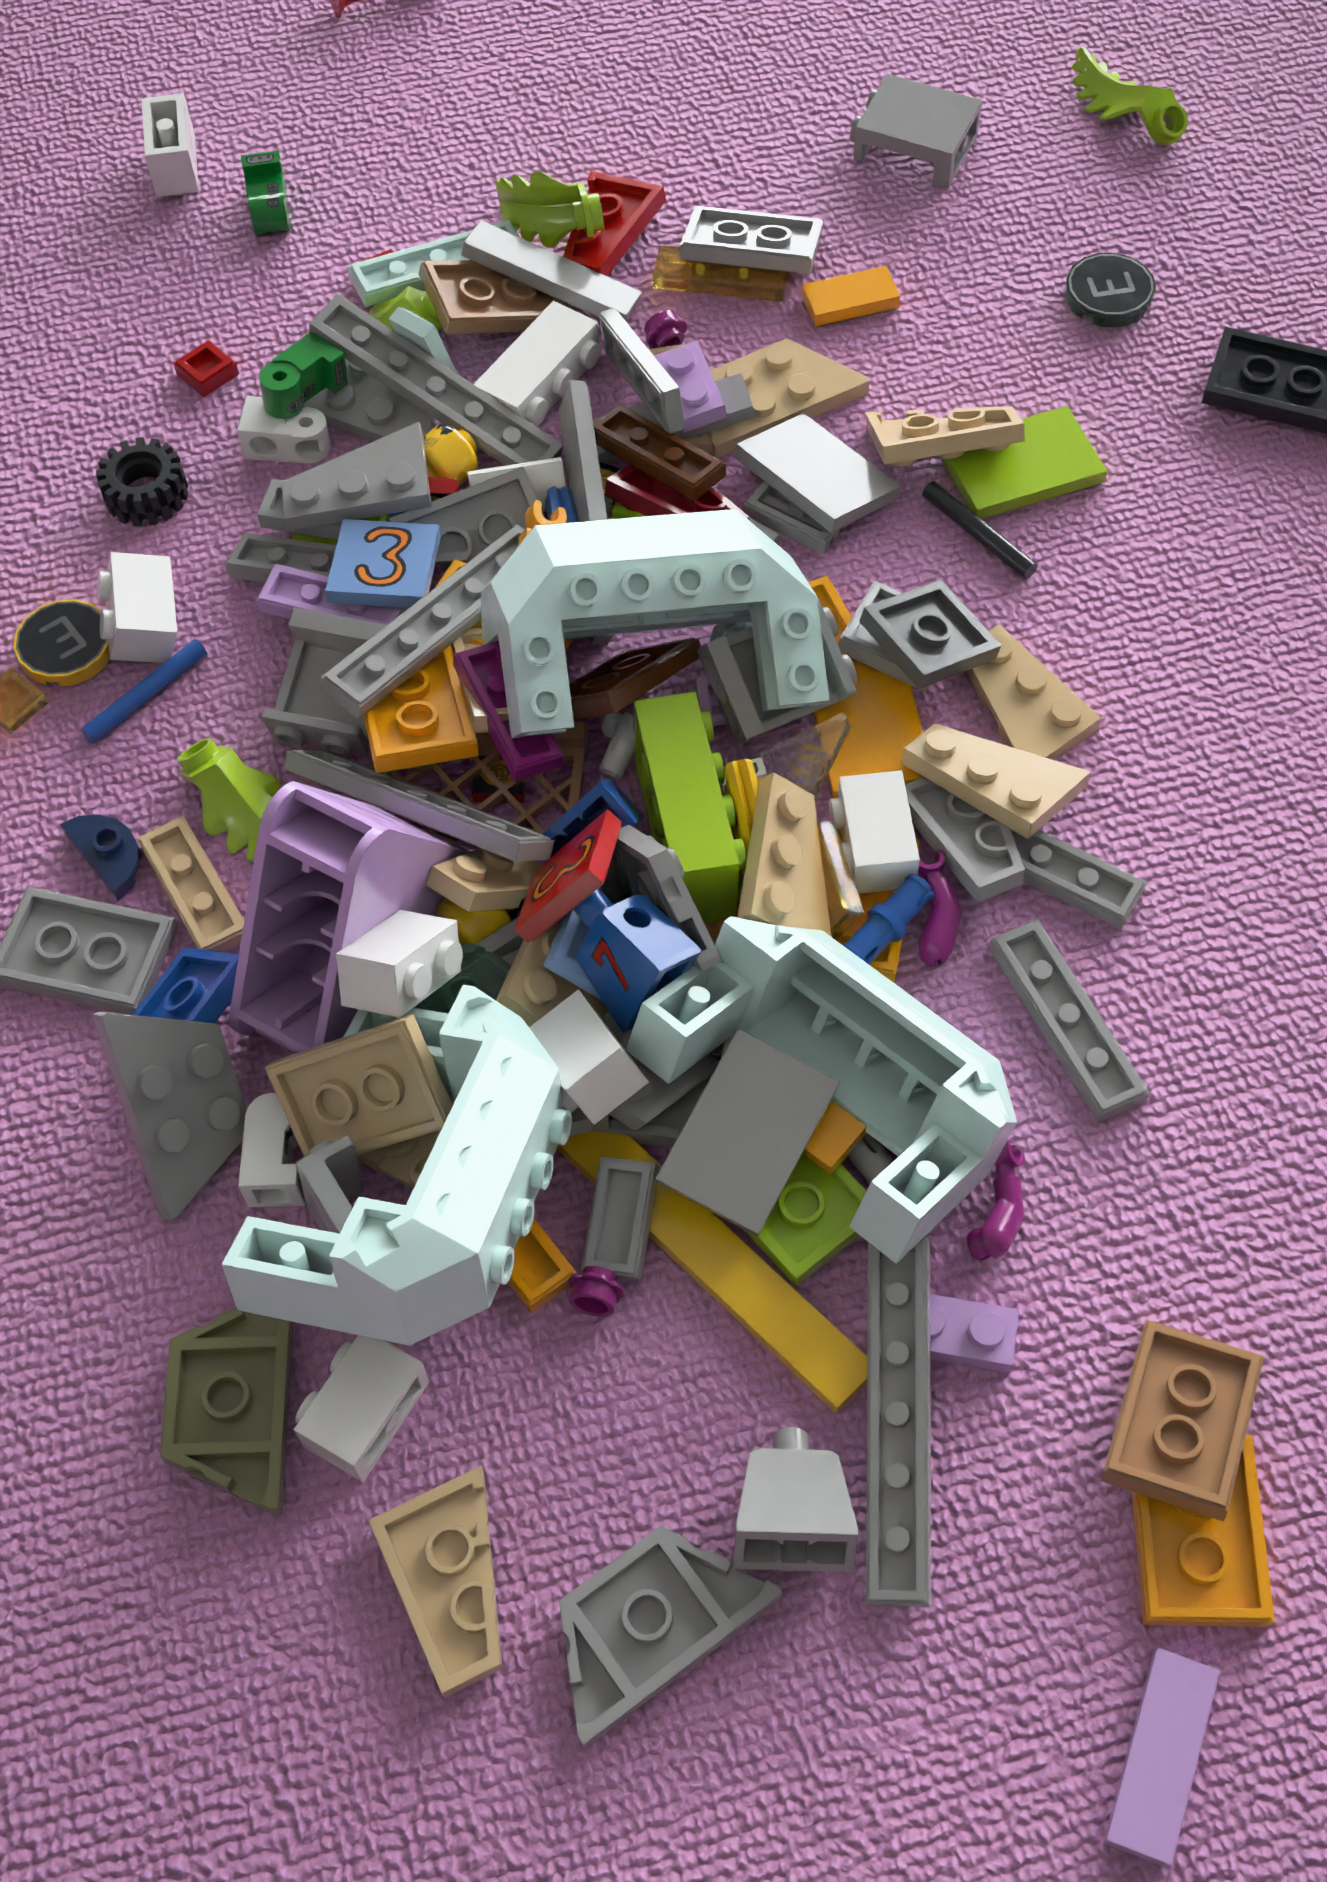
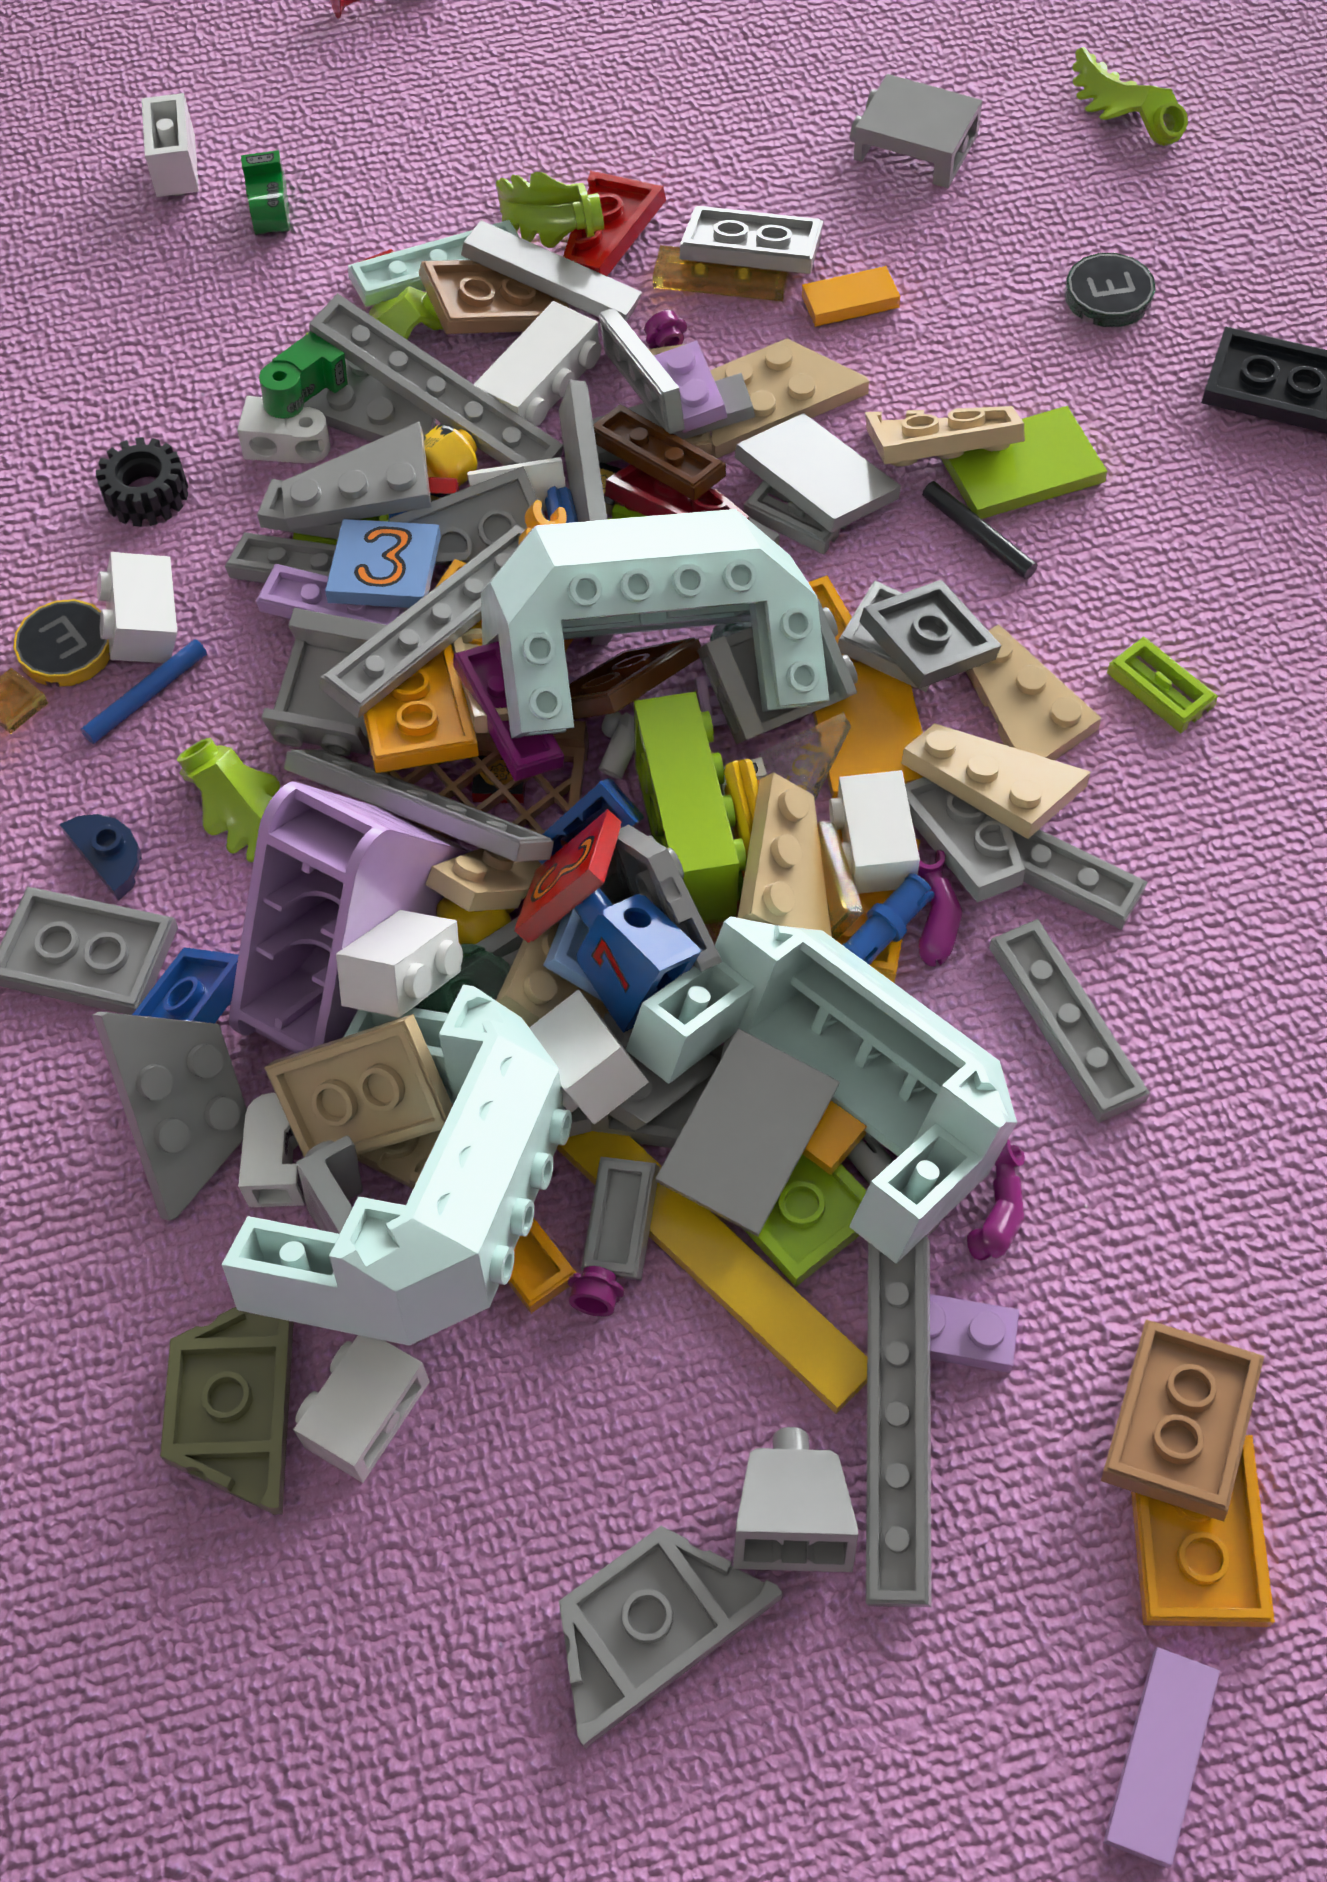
(193, 886): tan tile -> none
(206, 368): red tile -> none
(421, 334): light aqua tile -> none
(446, 1577): tan wing -> none
(1156, 688): none -> lime tile

